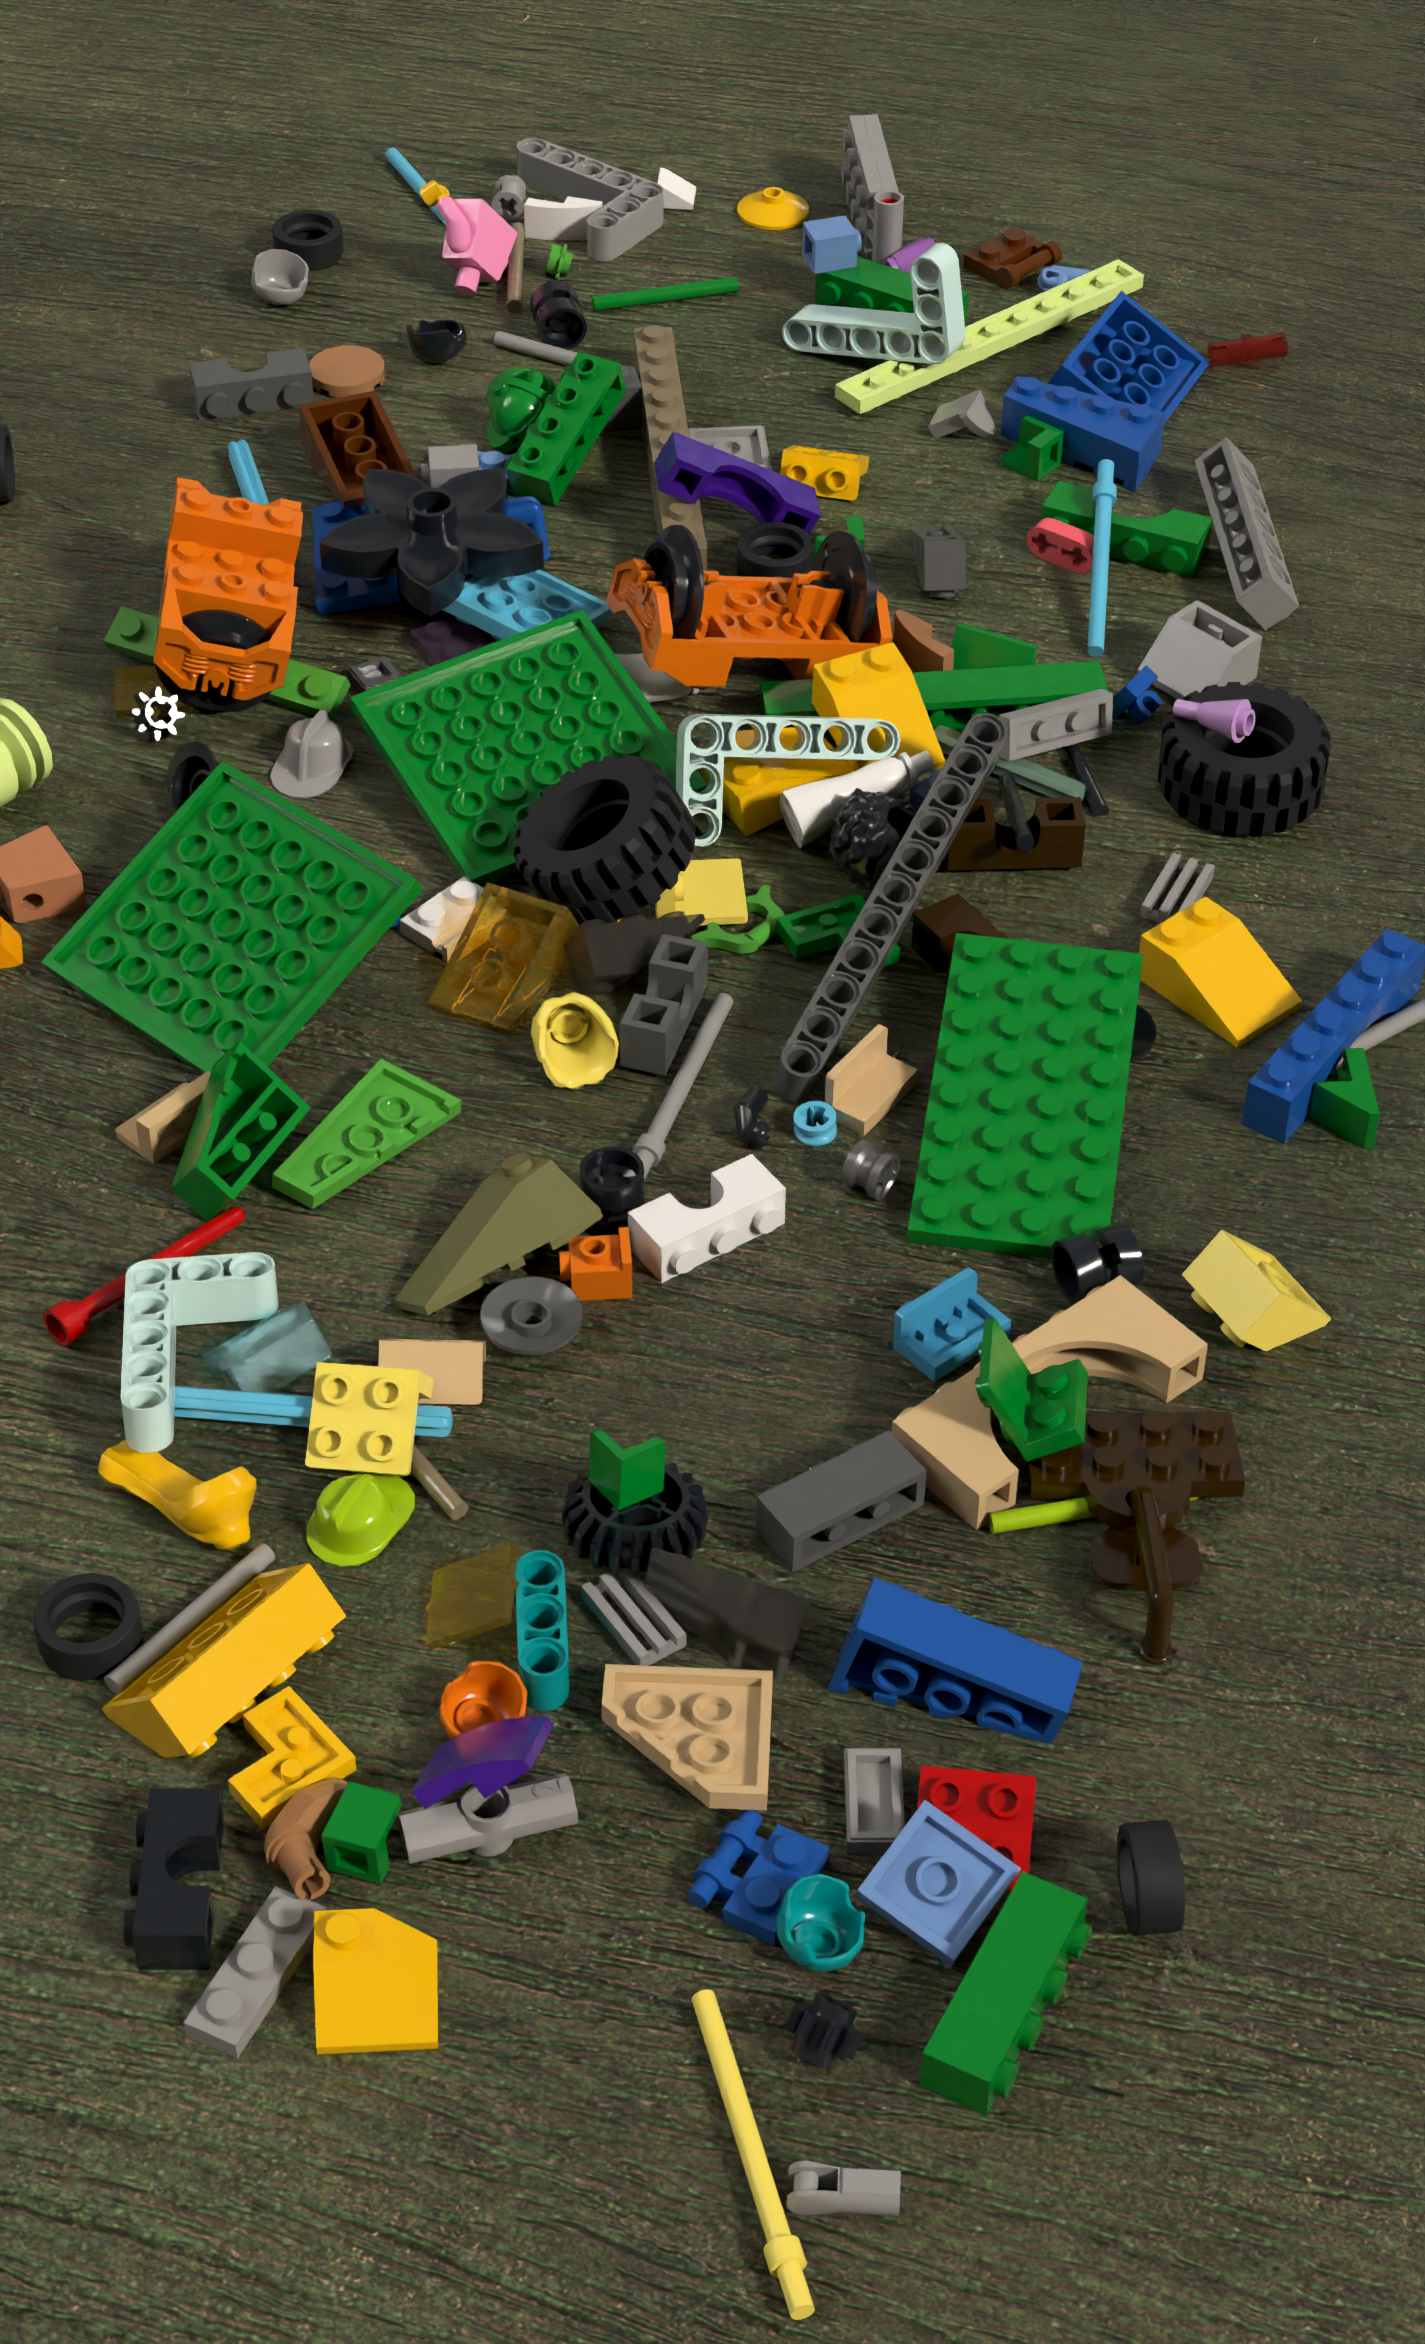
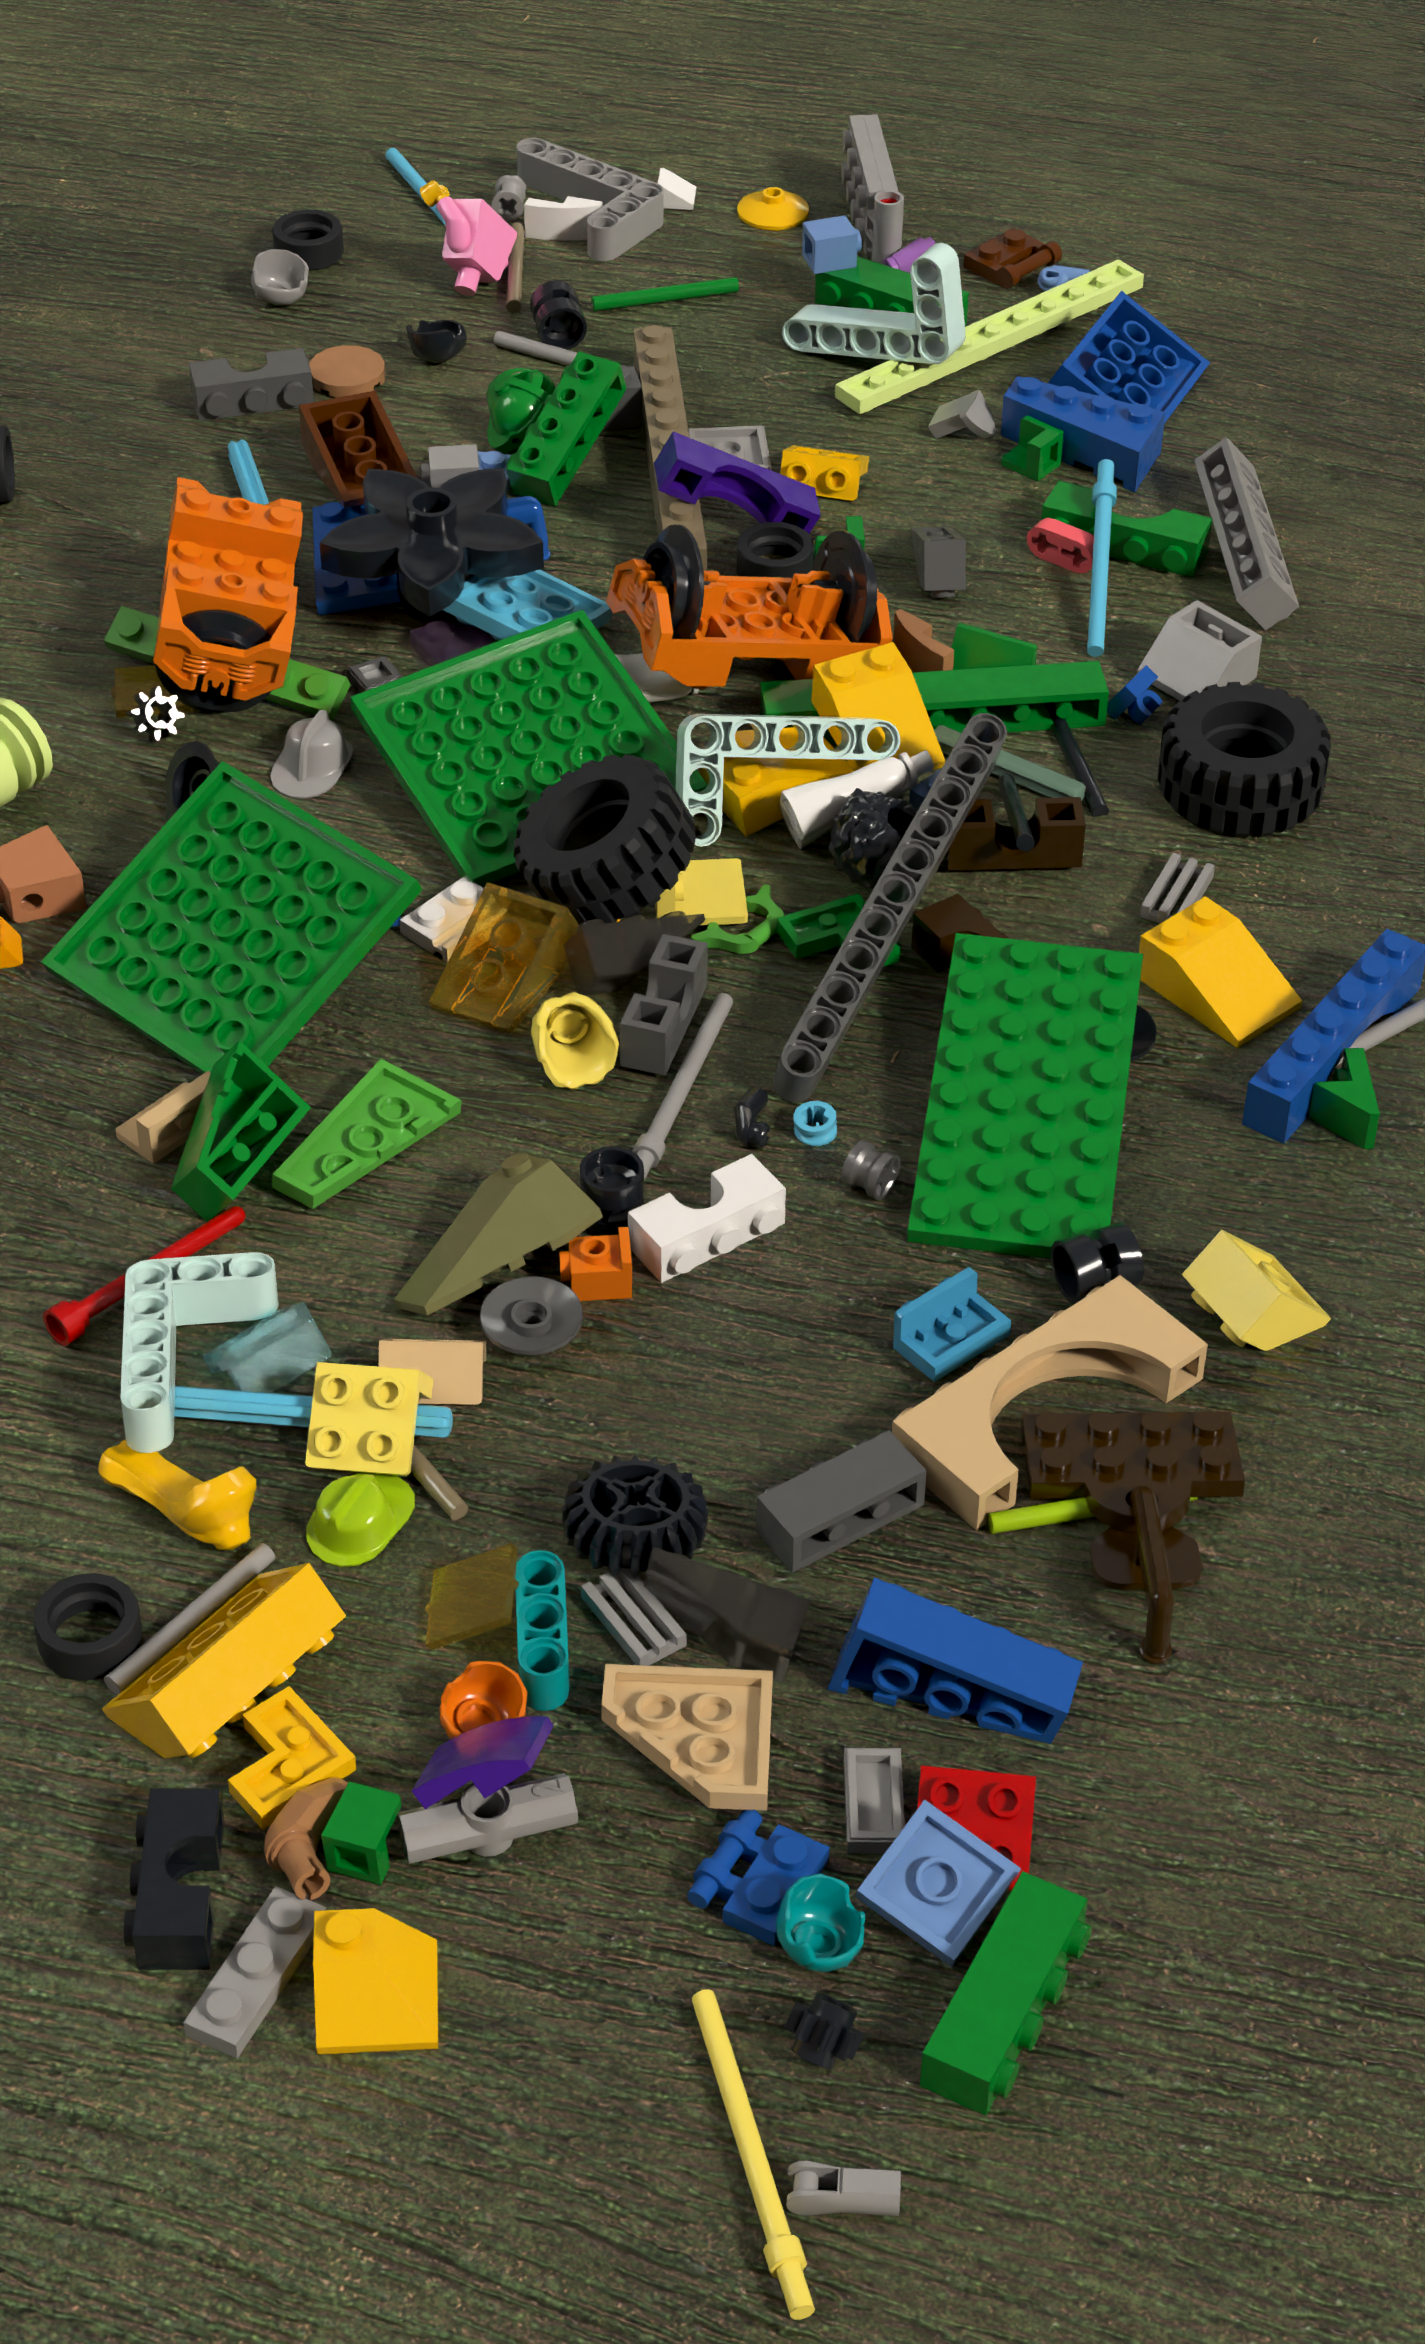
(558, 261): bright green plate -> none
(626, 1473): green panel -> none
(868, 1083): tan panel -> none
(1034, 1410): green bracket -> none
(1057, 724): light grey plate -> none
(1150, 1877): black tyre -> none
(1228, 718): lavender cone -> none
(1247, 349): clear red pin -> none

